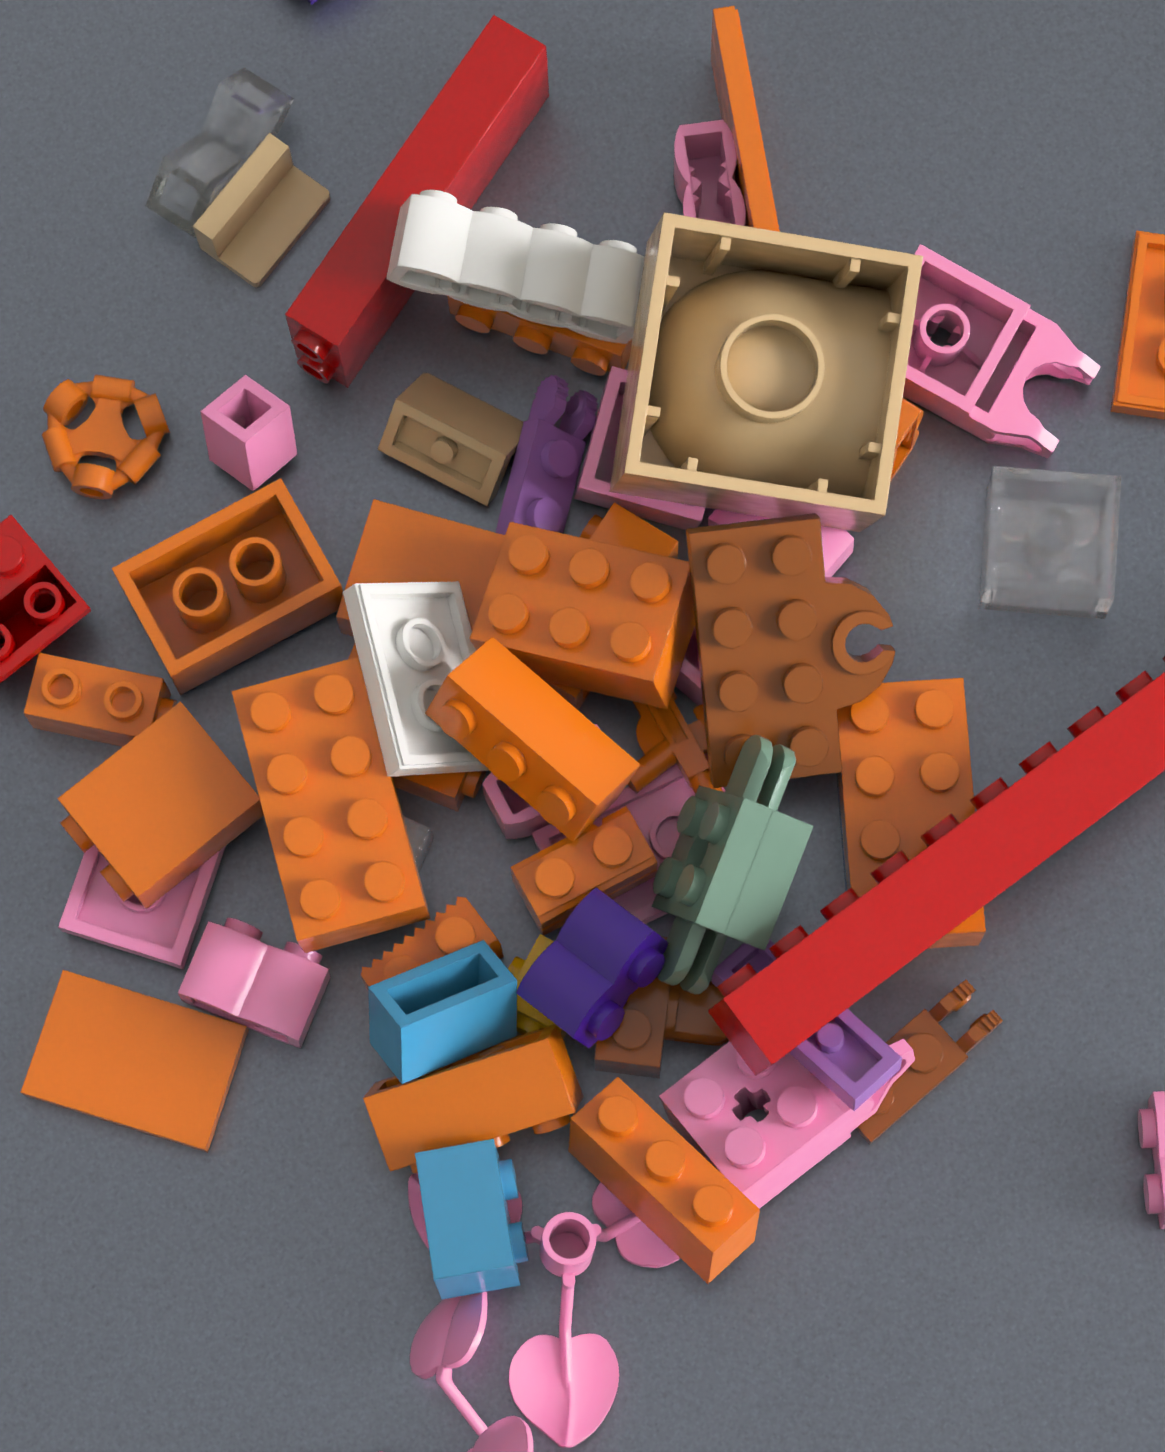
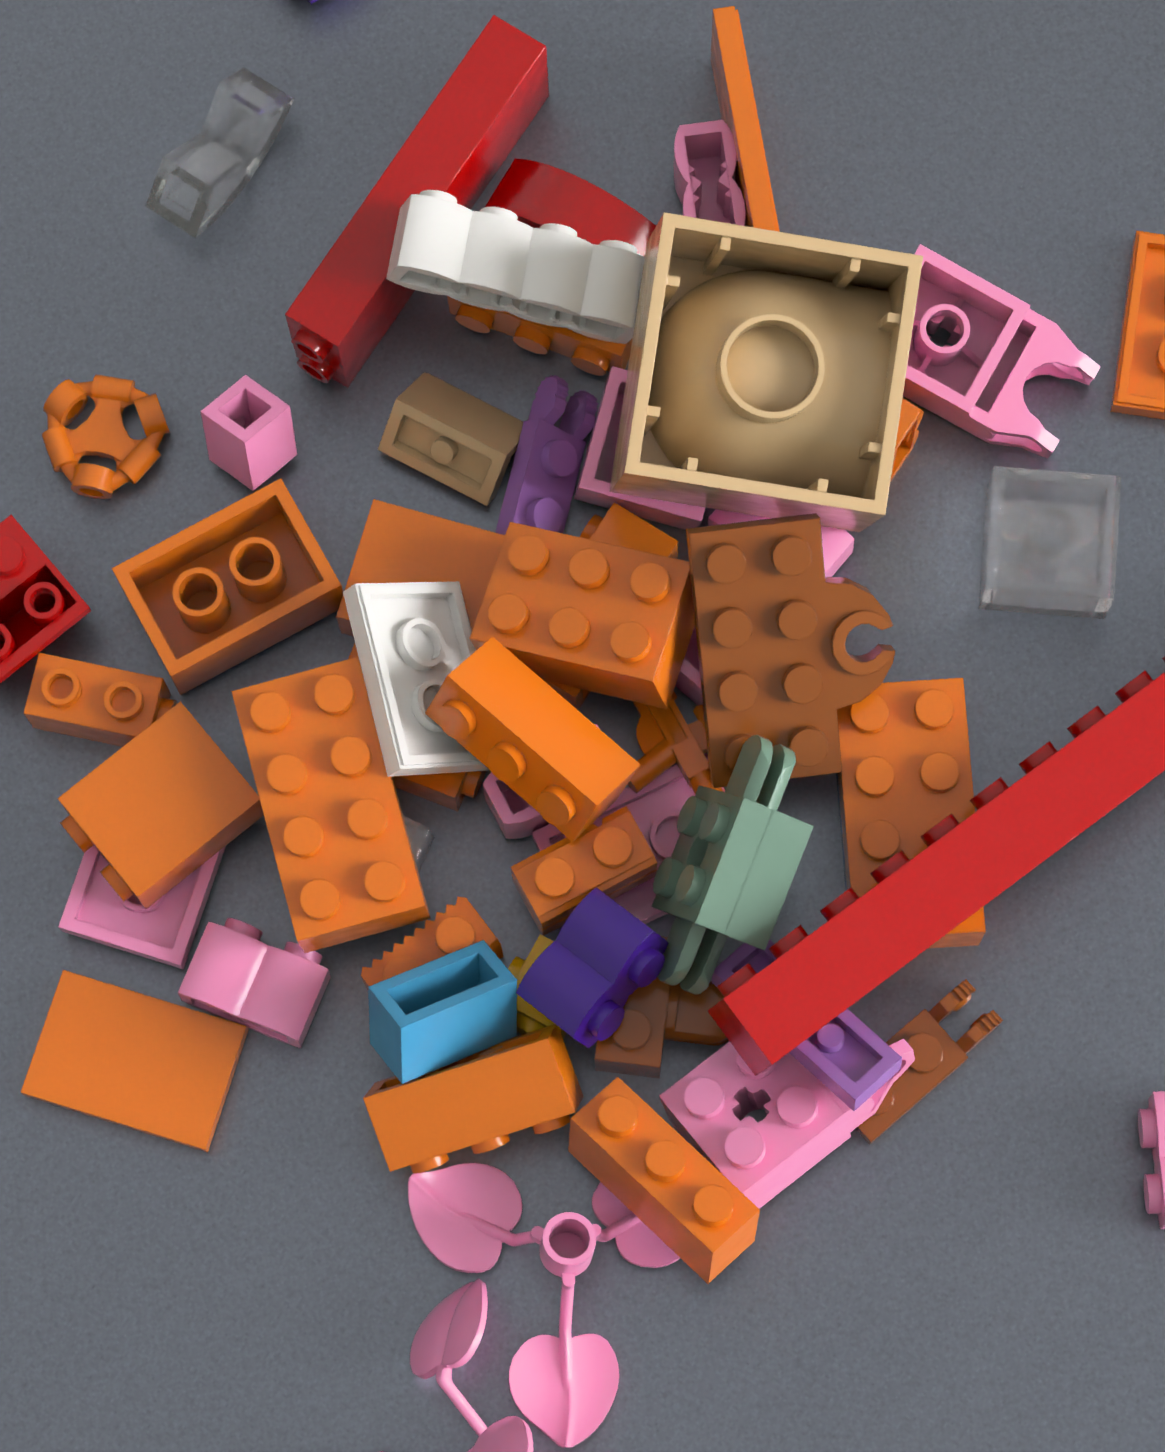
(260, 213): tan panel -> none
(469, 1218): dark azure brick -> none
(551, 195): none -> red brick

